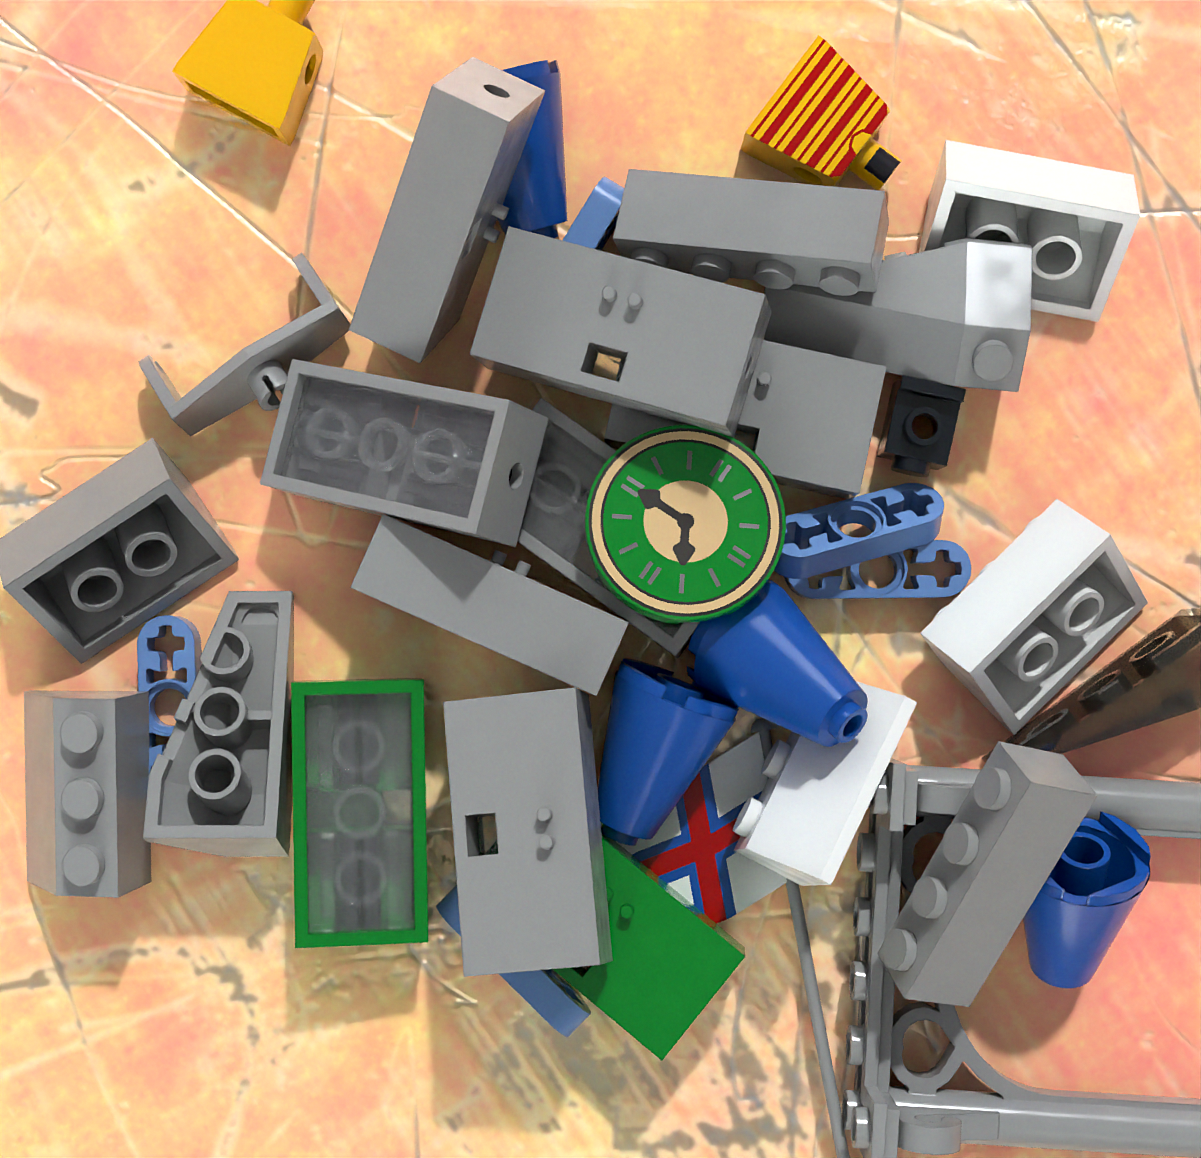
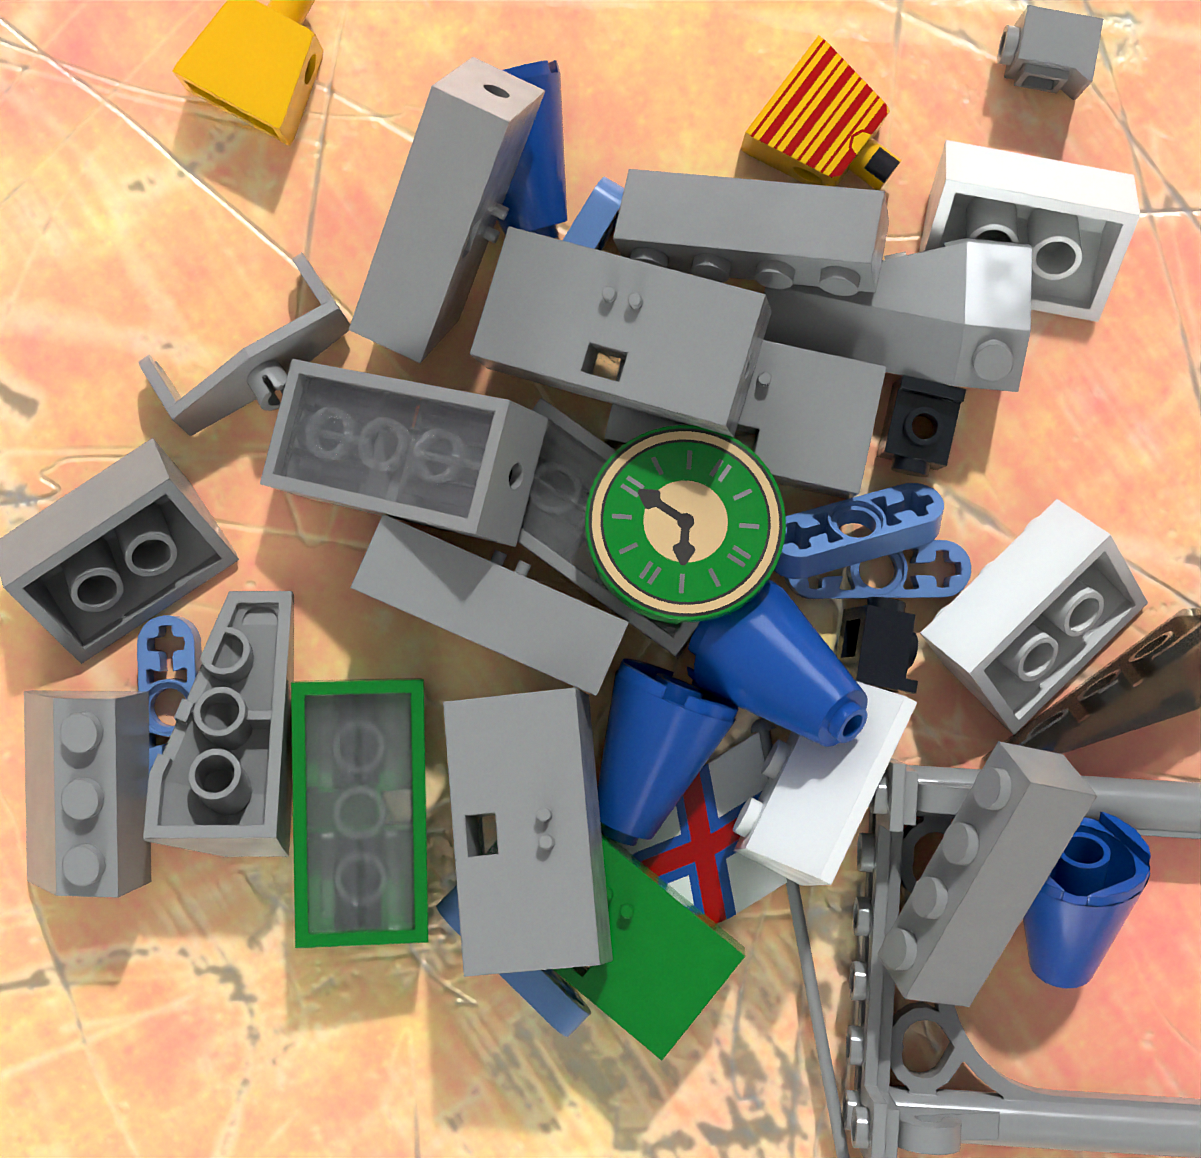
(879, 644): none -> black brick
(1051, 50): none -> light grey window

